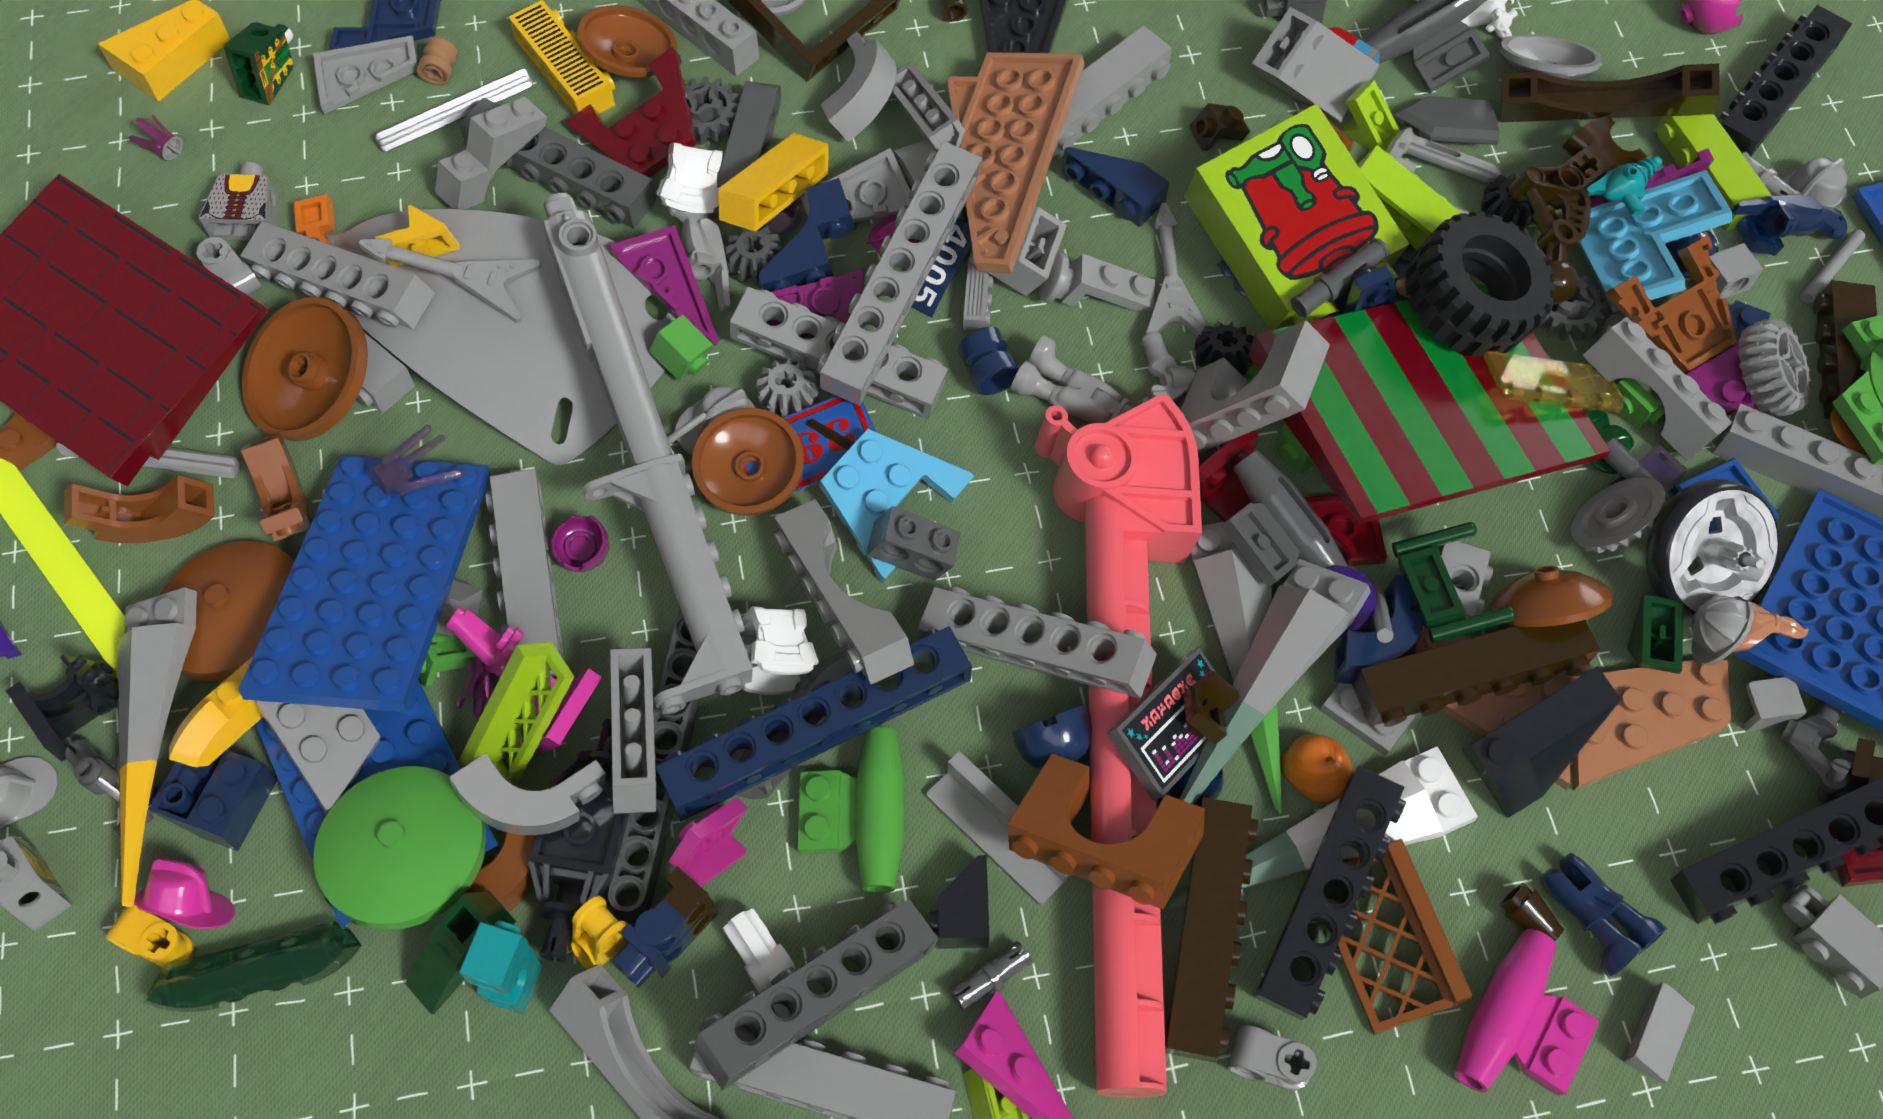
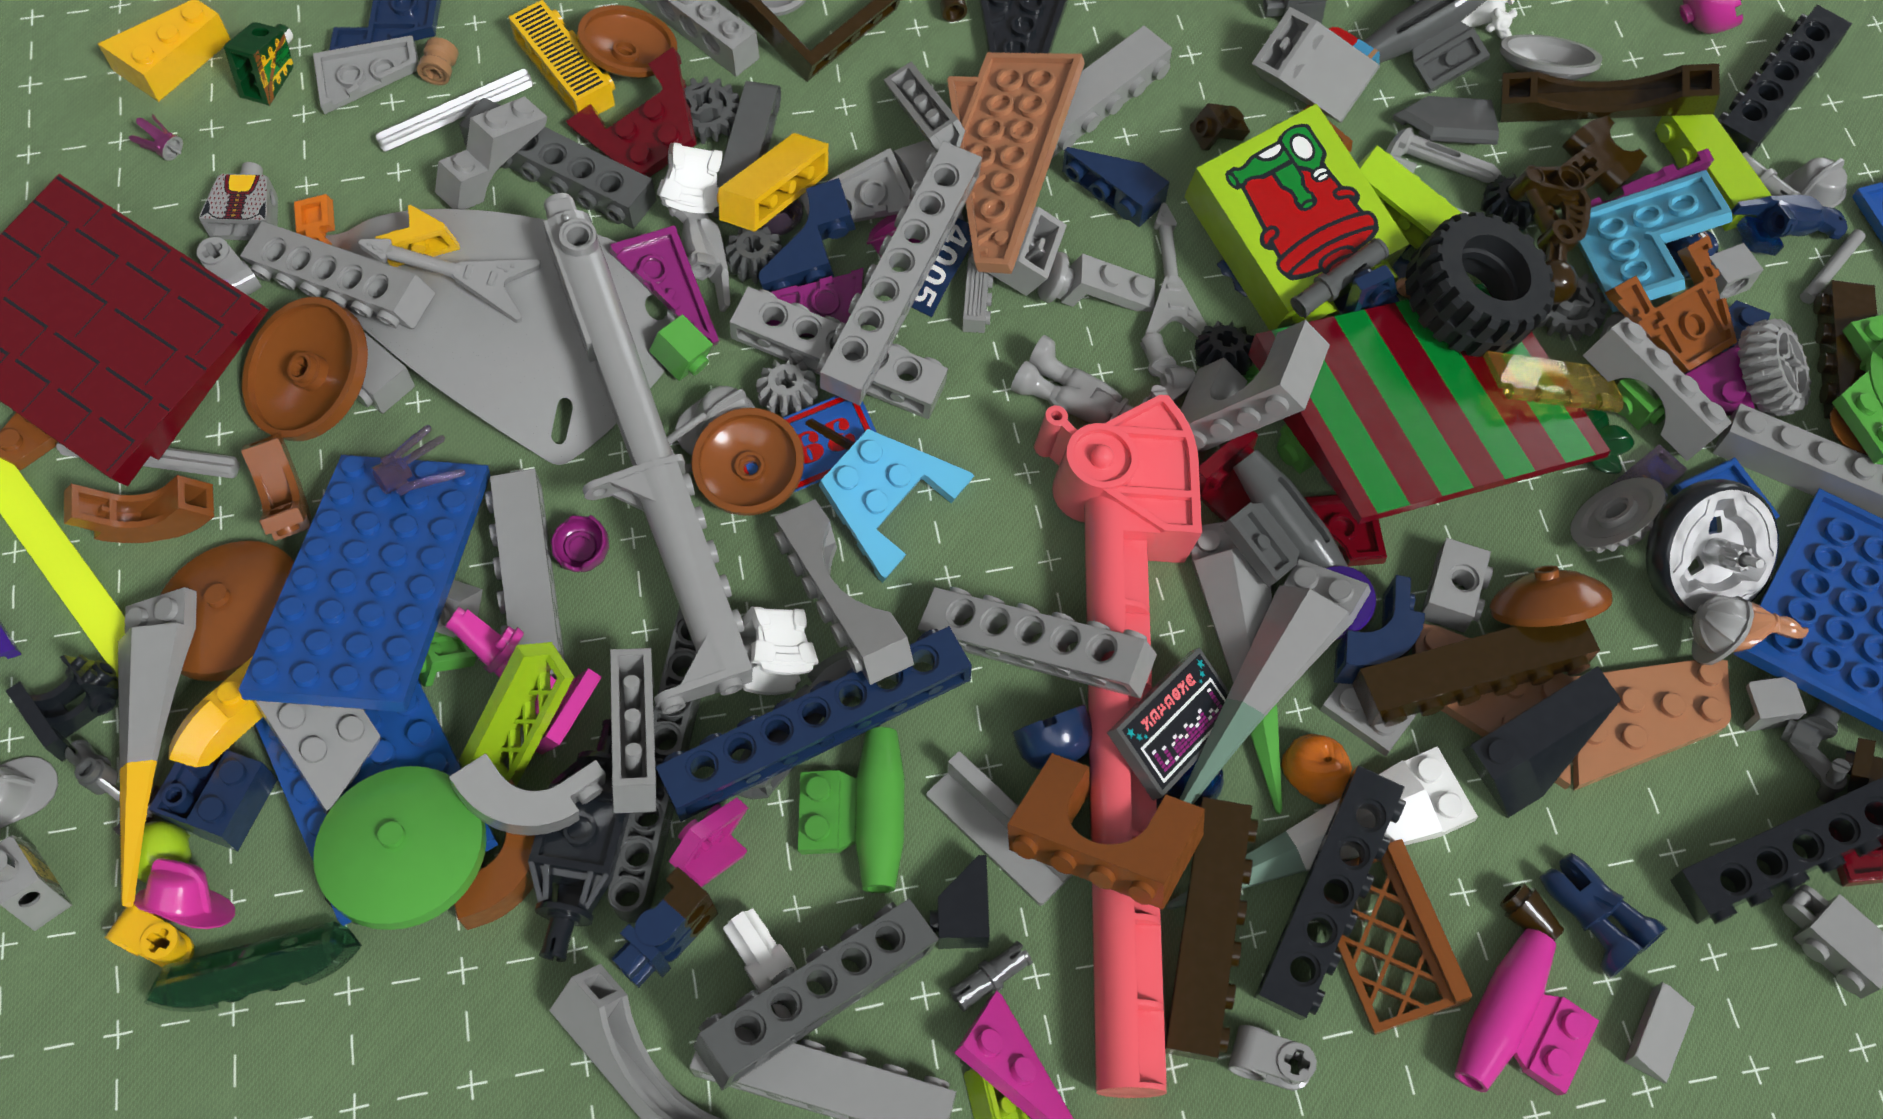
(165, 841): none -> lime hair
(439, 964): dark green slope -> none
(478, 682): flat silver piece -> none
(502, 966): teal arch -> none
(596, 933): yellow piece -> none
(864, 91): light grey arch -> none
(913, 543): dark grey brick -> none
(989, 360): dark blue wheel -> none
(1205, 706): dark brown bracket -> none
(1371, 119): lime slope -> none
(1381, 616): light grey bar -> none
(1433, 588): dark green plate -> none
(1625, 463): dark grey piece -> none
(1627, 183): teal piece -> none
(1658, 634): dark green slope -> none

